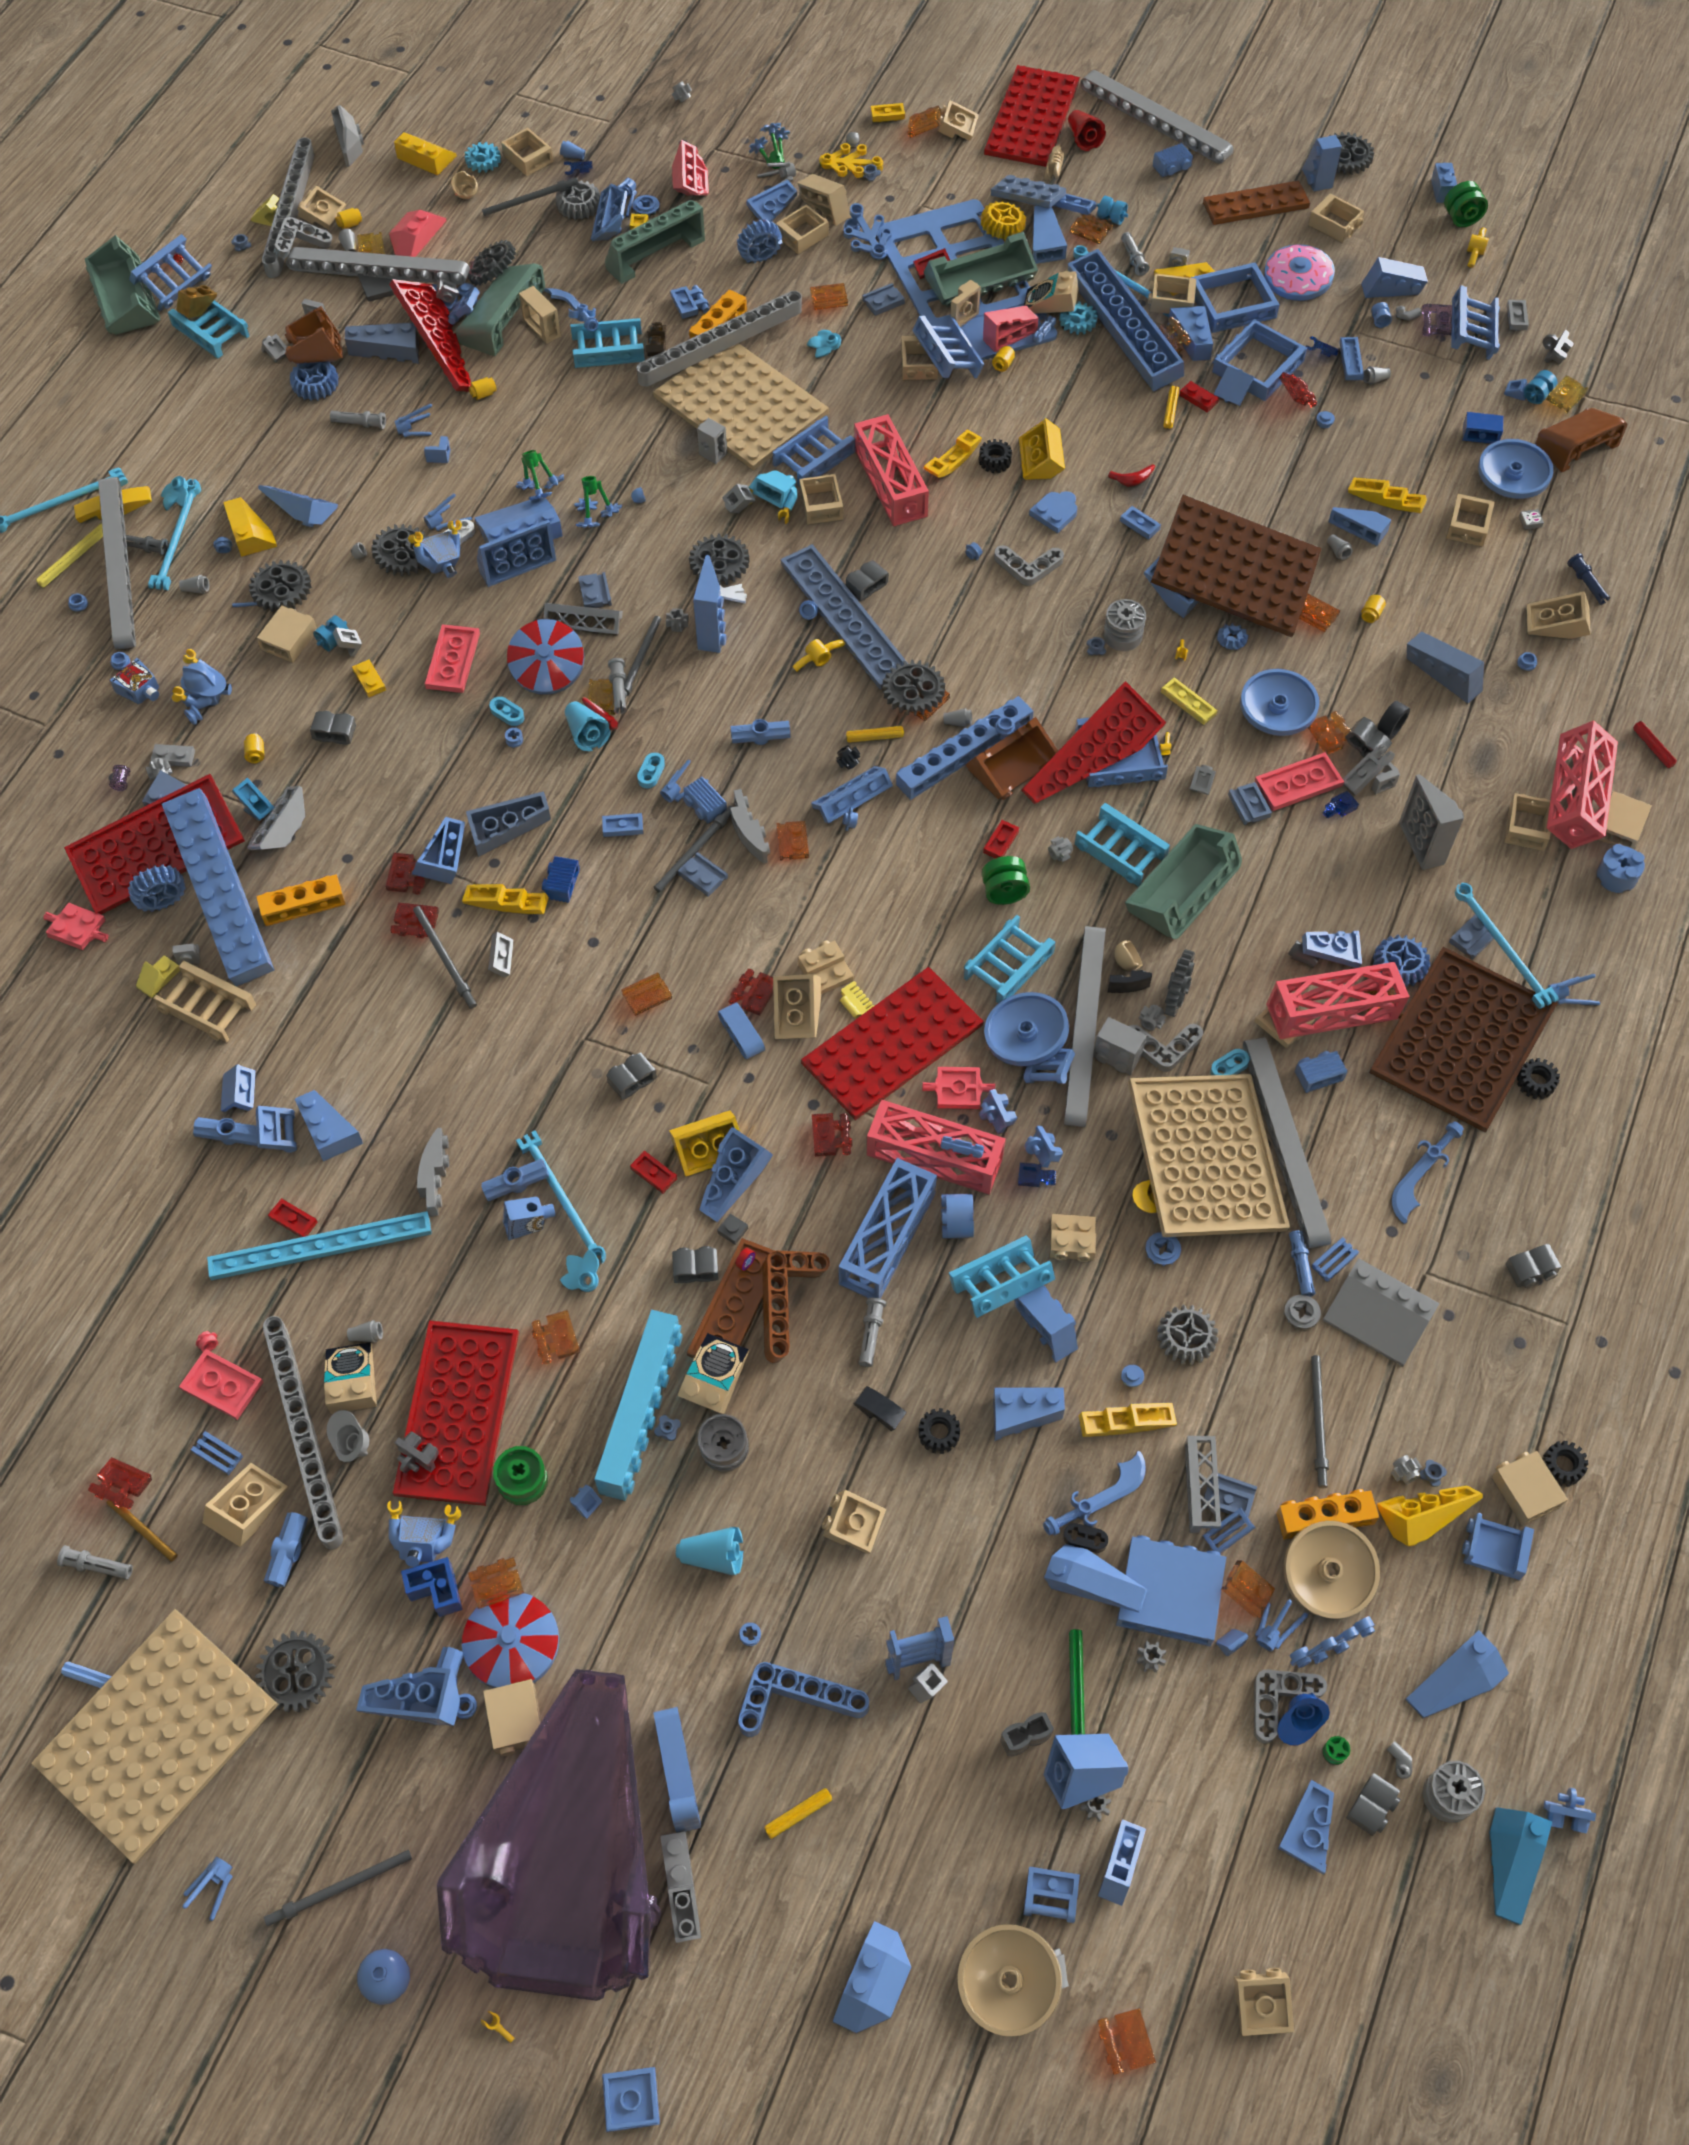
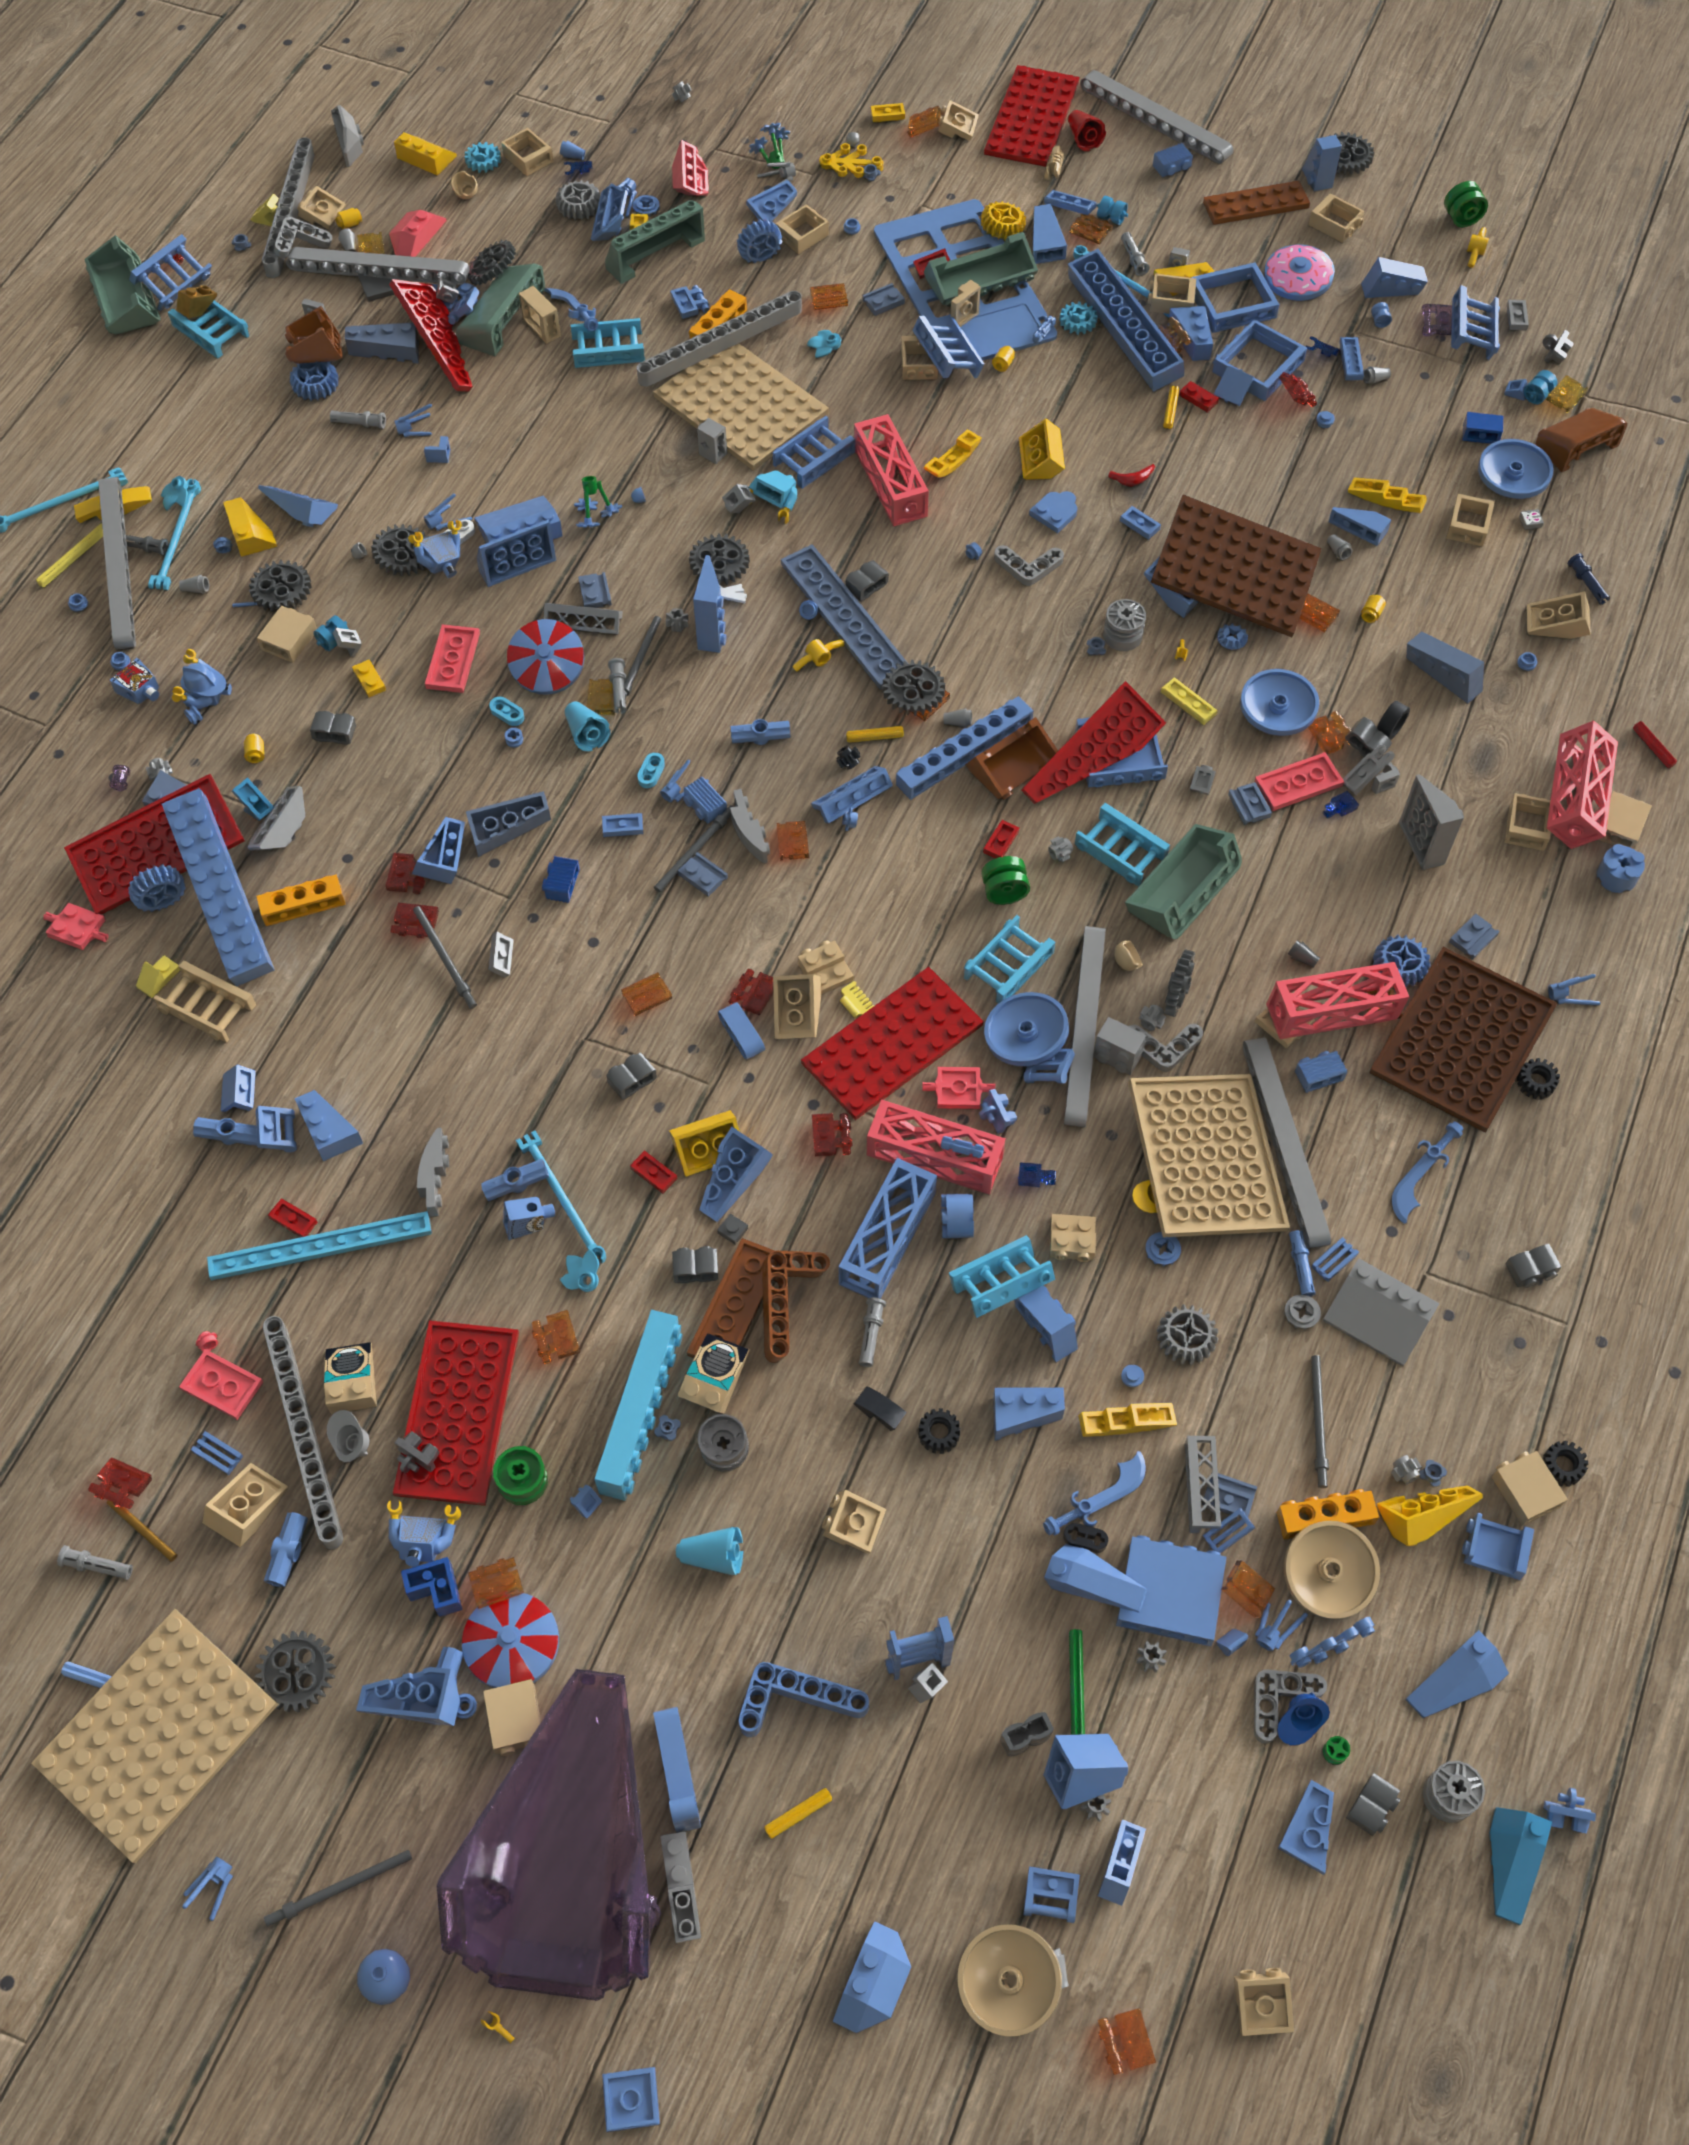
(174, 754): light grey plate -> none
(187, 952): light grey bracket -> none
(274, 347): light grey bracket -> none
(366, 1332): light grey cone -> none
(482, 388): yellow brick -> none
(506, 900): yellow slope -> none
(531, 460): plant -> none
(560, 186): dark grey bar -> none
(613, 723): red piece -> none
(656, 339): dark brown slope -> none
(745, 1259): red tile -> none
(755, 1628): medium blue bush -> none
(821, 512): tan window -> none
(826, 196): tan wedge -> none
(856, 213): medium blue plant -> none
(995, 448): black tyre -> none
(1005, 726): medium blue plate -> none
(1008, 326): coral wedge -> none
(1028, 191): sand blue plate -> none
(1042, 1146): medium blue hips -> none
(1053, 294): tan slope -> none
(1137, 981): black slope -> none
(1165, 748): yellow hand -> none
(1228, 1065): medium azure plate -> none
(1337, 947): medium blue wing -> none
(1403, 1760): light grey arm -> none
(1407, 315): light grey arm -> none
(1443, 180): medium blue piece -> none
(1542, 996): medium azure hinge -> none

